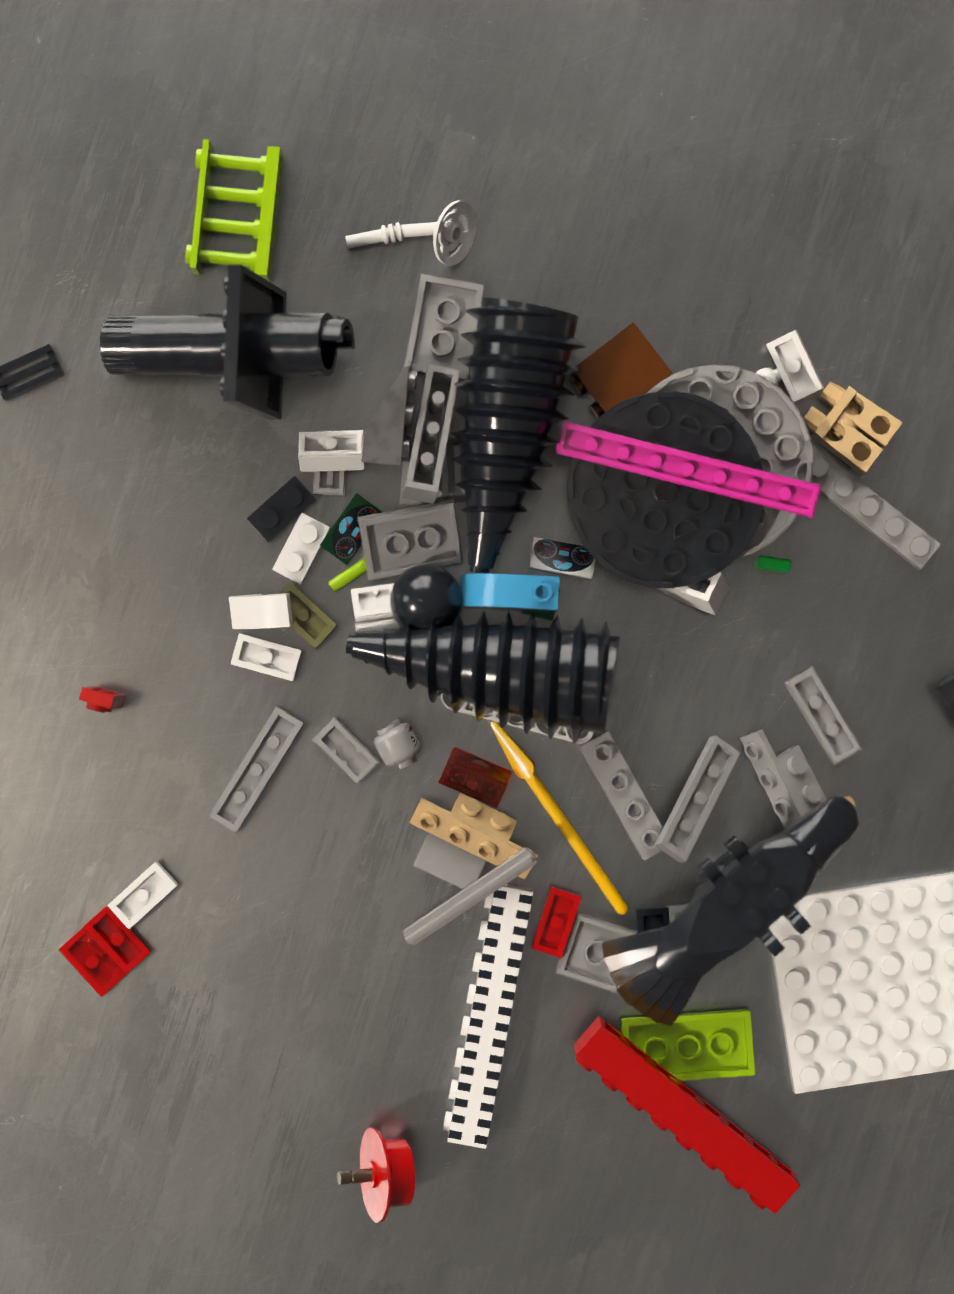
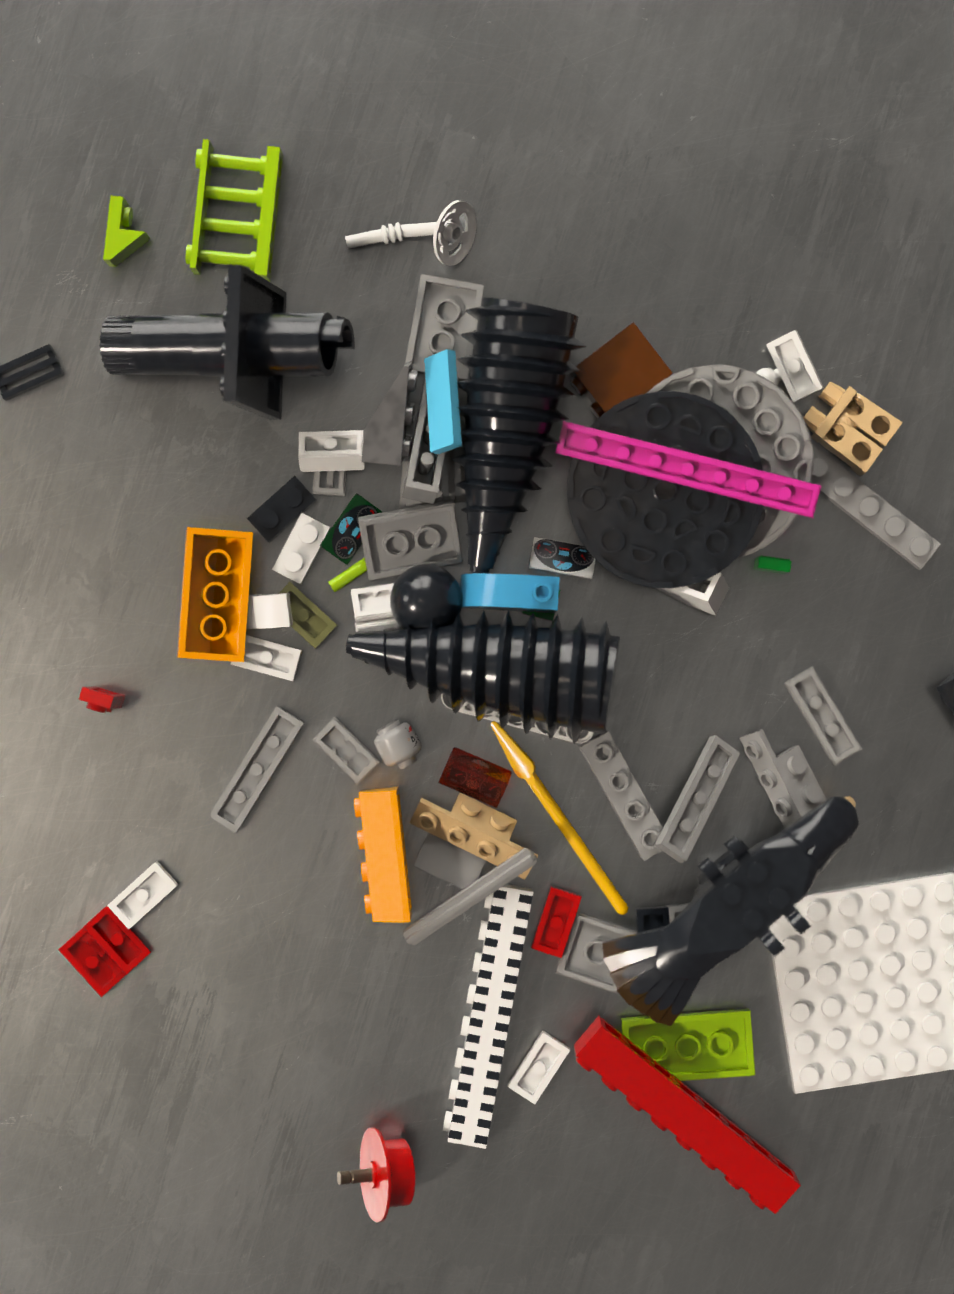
(119, 241): none -> lime slope
(215, 594): none -> light orange slope
(385, 855): none -> light orange slope
(442, 402): none -> medium azure tile
(538, 1067): none -> white plate

